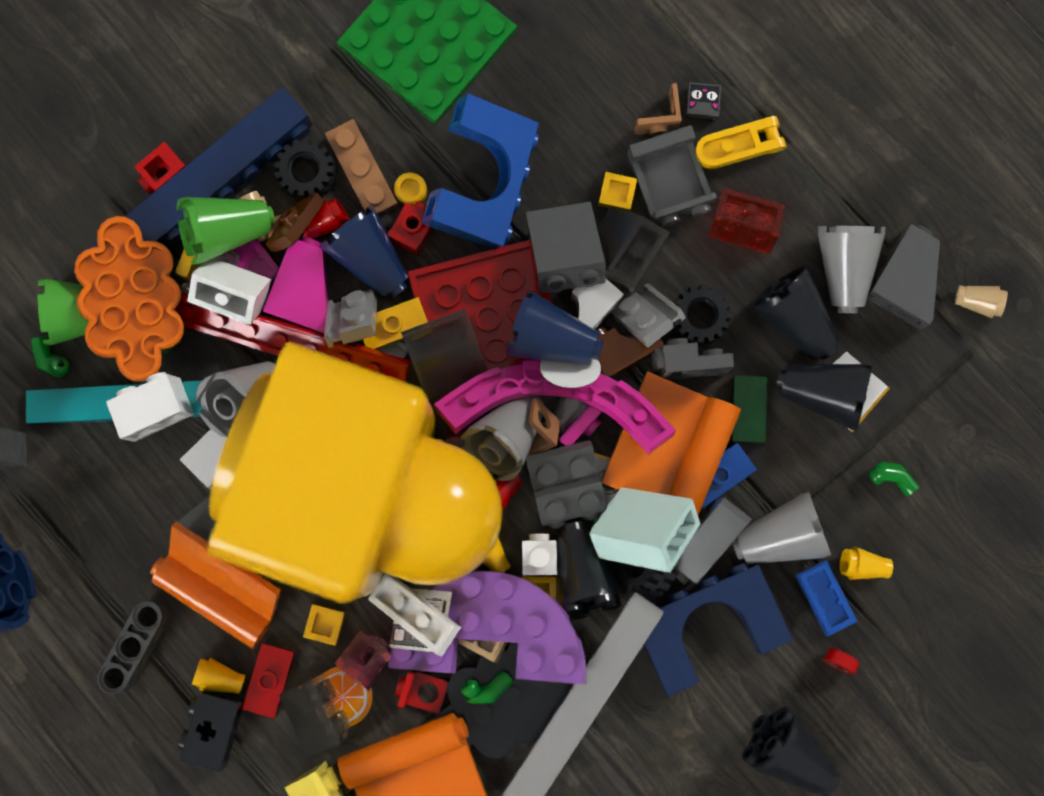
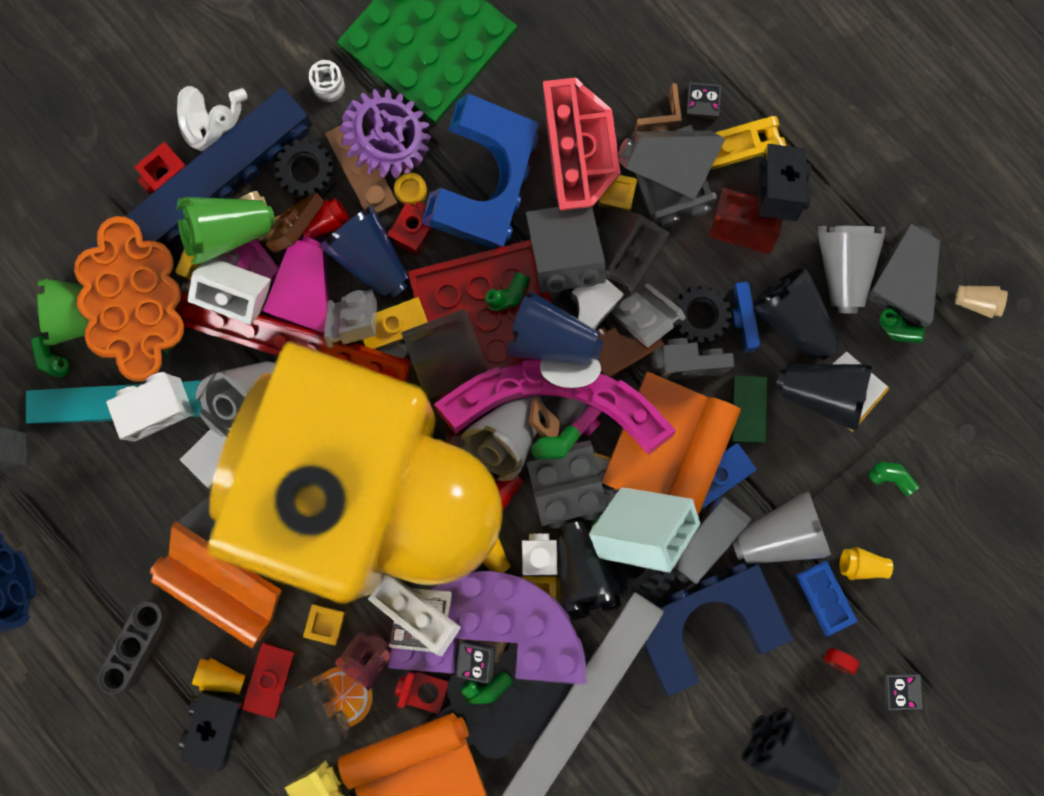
(193, 117): none -> white helmet
(286, 500): none -> black tyre
(329, 87): none -> white wheel
(384, 145): none -> medium lavender gear
(476, 662): none -> tile
(508, 297): none -> green arm
(555, 447): none -> green arm
(579, 143): none -> coral wedge
(672, 157): none -> dark grey slope
(744, 317): none -> blue plate
(783, 182): none -> black brick
(898, 329): none -> green arm
(903, 691): none -> tile

